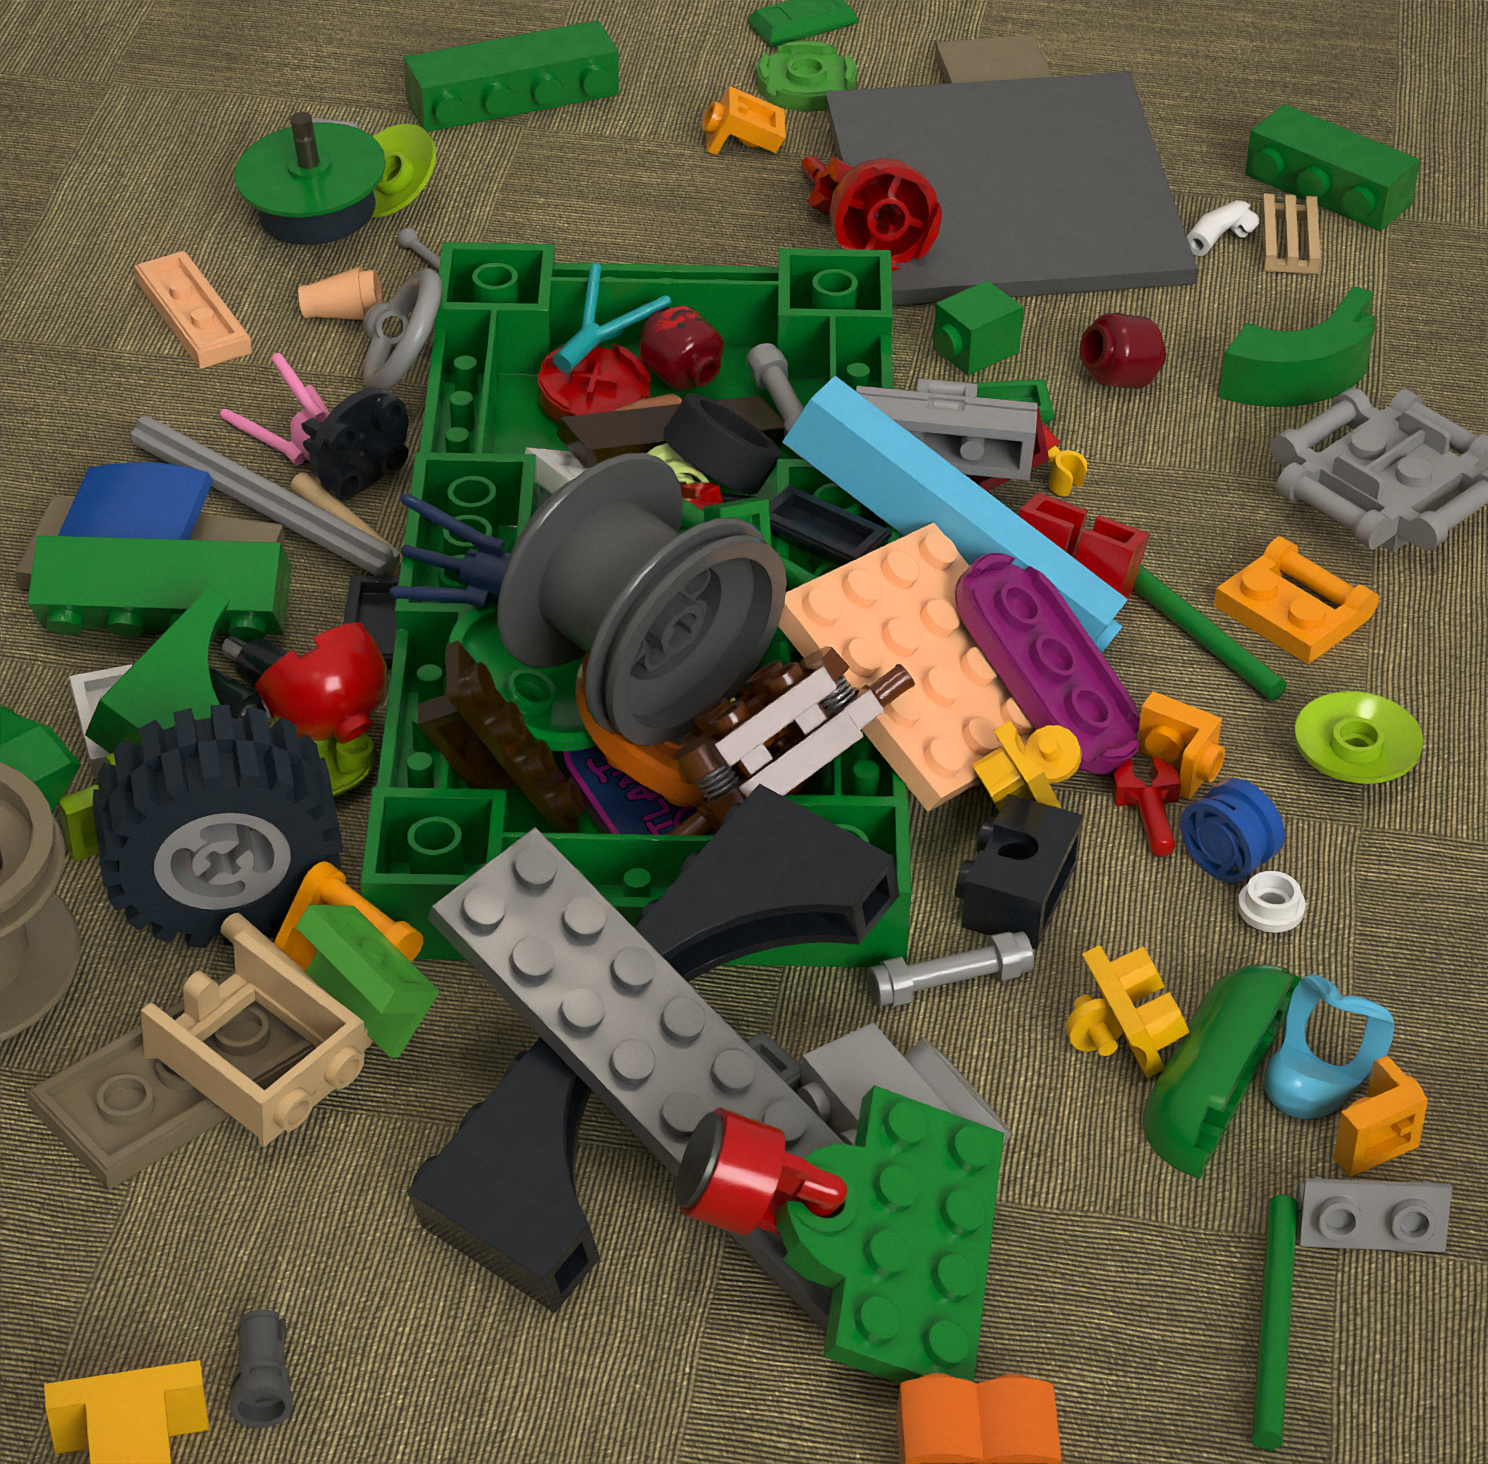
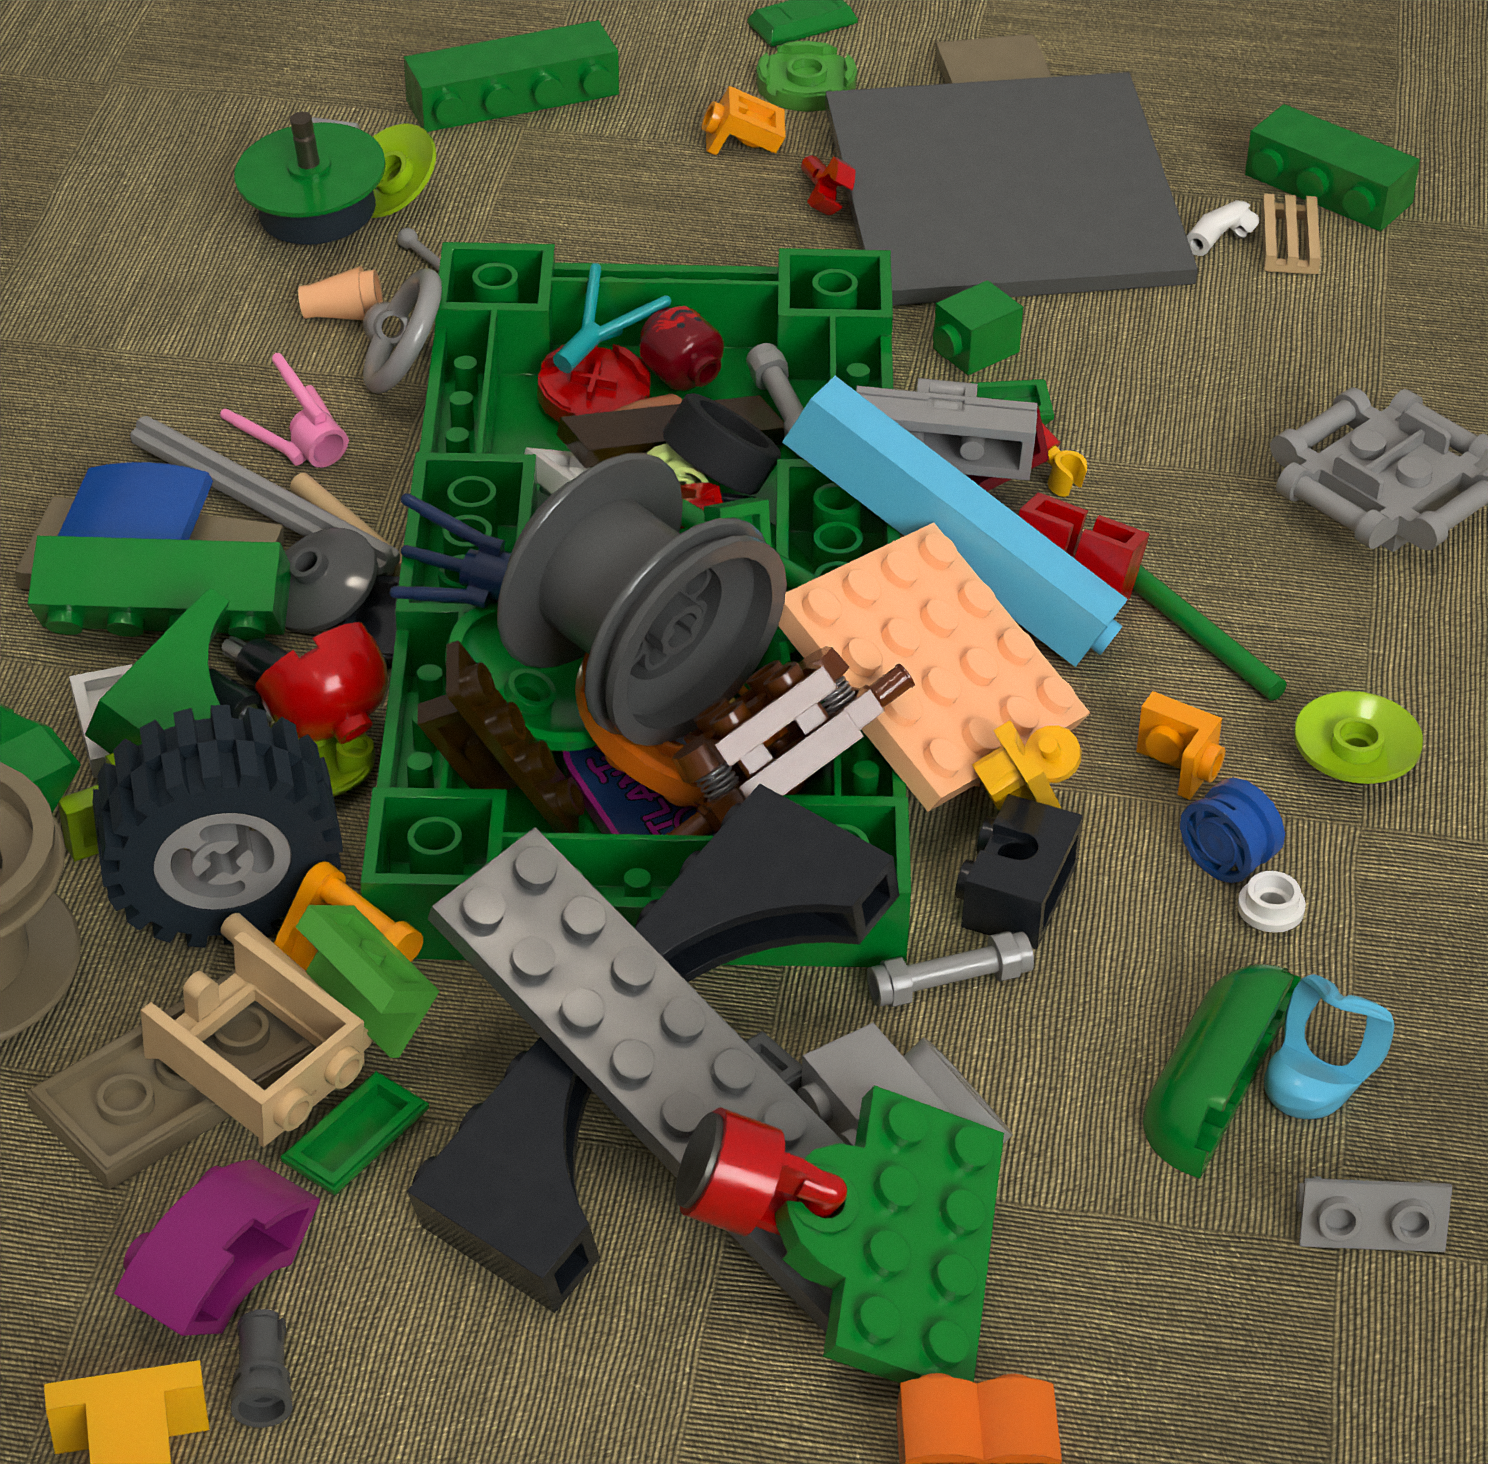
(192, 309): light nougat tile -> none
(216, 1247): none -> magenta brick
(329, 578): none -> dark grey dish
(355, 1133): none -> green tile
(358, 442): black plate -> none
(823, 527): black tile -> none
(886, 208): red cylinder -> none
(1048, 659): magenta tile -> none
(1101, 1021): yellow hips -> none
(1122, 350): dark red head -> none
(1150, 800): red bar -> none
(1275, 1323): green bar -> none
(1289, 614): light orange plate -> none
(1303, 364): green arch -> none
(1383, 1122): light orange bracket -> none

